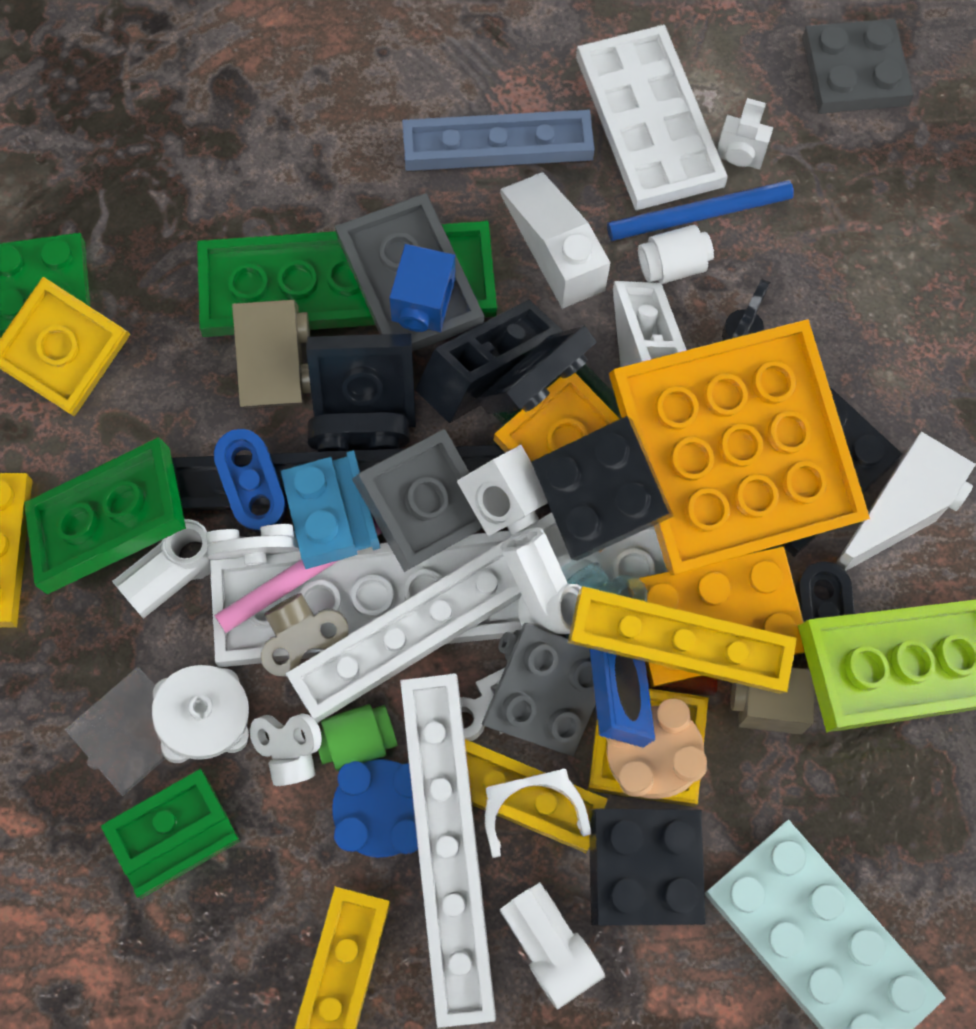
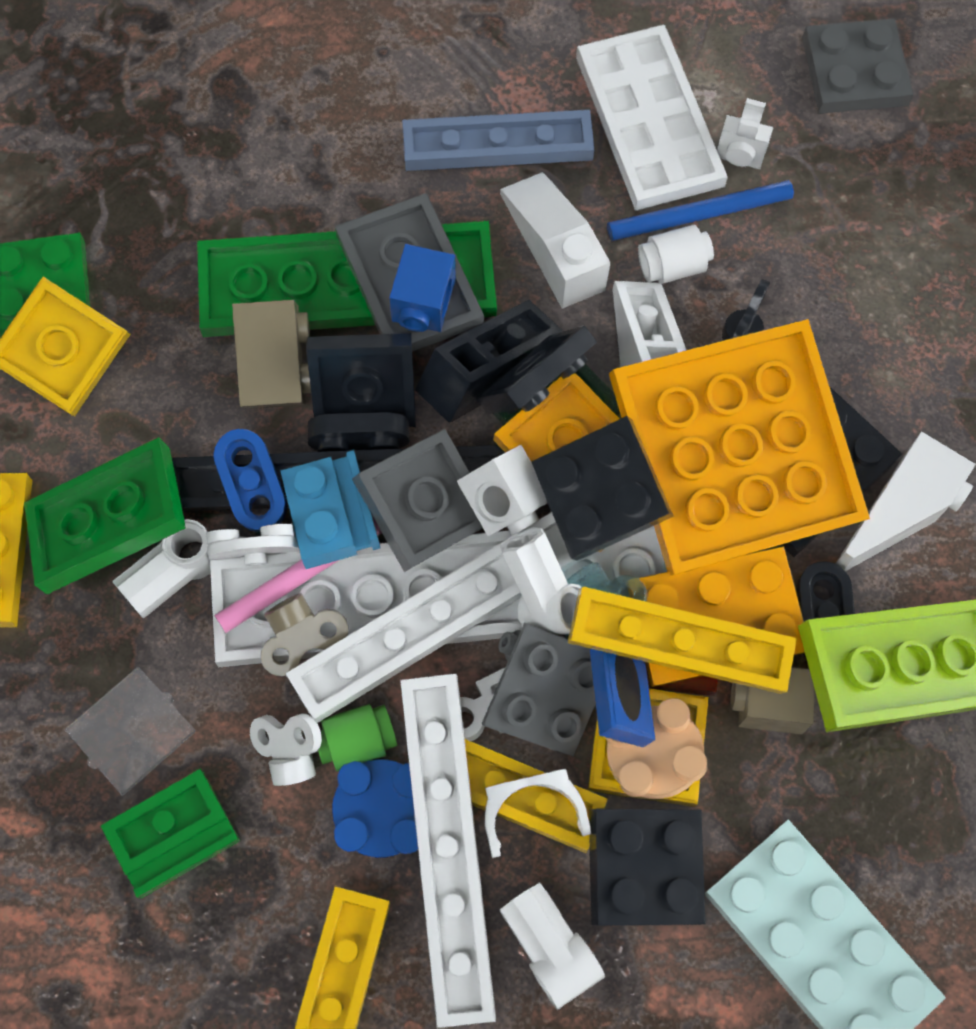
(200, 713): white piece -> none

